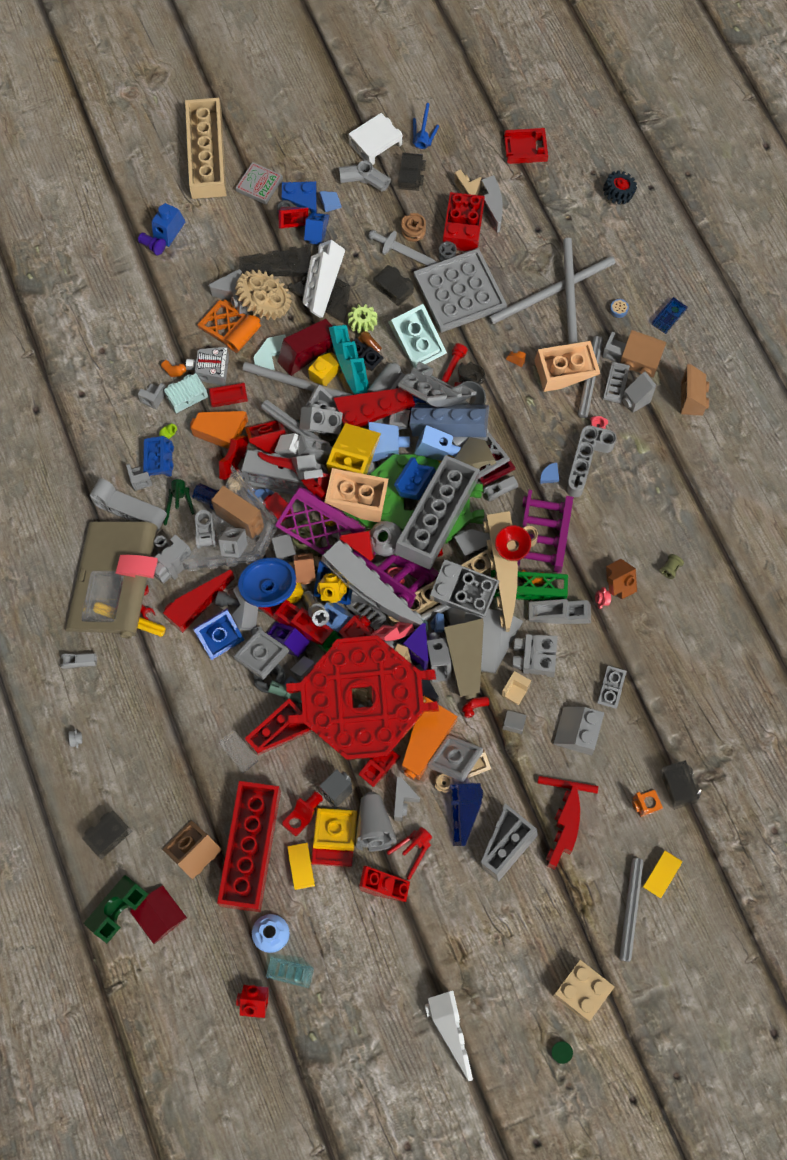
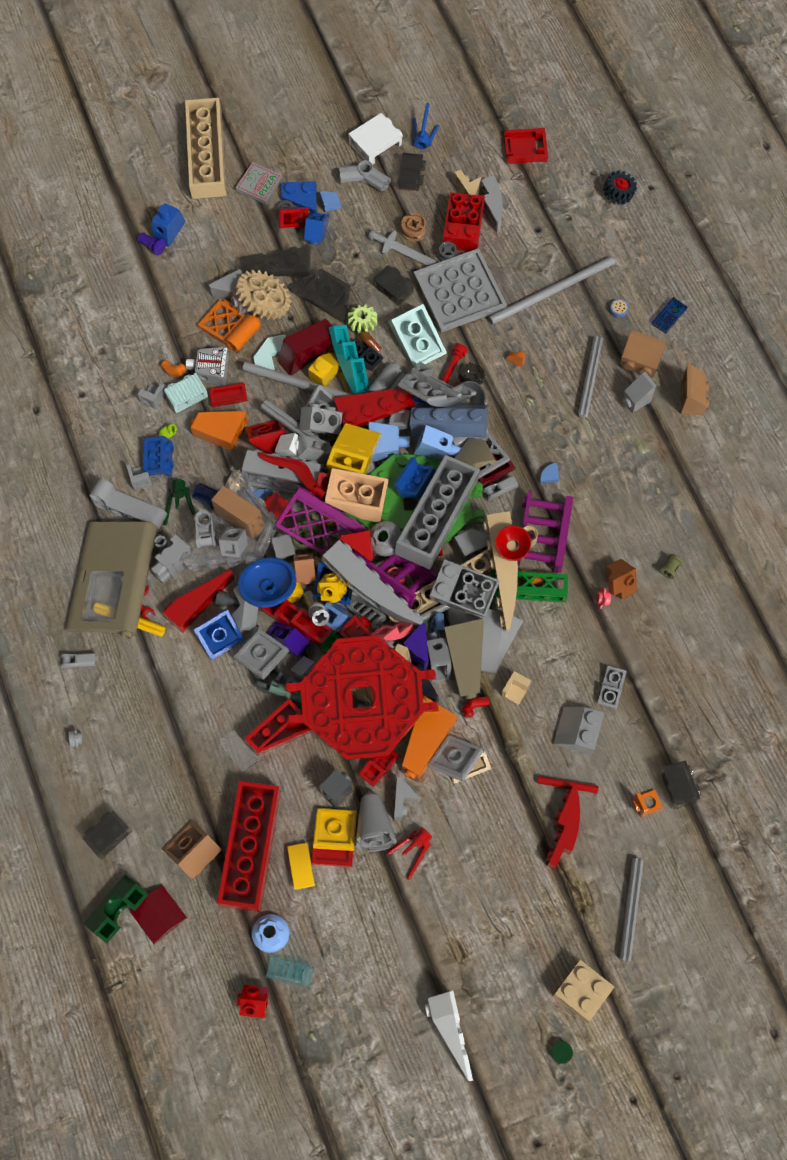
(137, 565): coral slope -> none
(236, 451): red tile -> none
(303, 812): red bracket -> none
(306, 467): light grey slope -> none
(322, 276): white wedge -> none
(383, 884): red slope -> none
(439, 786): tan plate -> none
(465, 805): clear blue slope -> none
(509, 841): light grey wedge -> none
(514, 722): light grey slope -> none
(538, 656): light grey hips -> none
(560, 612): light grey slope -> none
(566, 365): light nougat slope -> none
(570, 291): light grey piece -> none
(584, 461): light grey beam -> none
(599, 420): coral plate -> none
(614, 349): light grey panel -> none
(618, 371): light grey slope -> none
(662, 874): yellow slope -> none

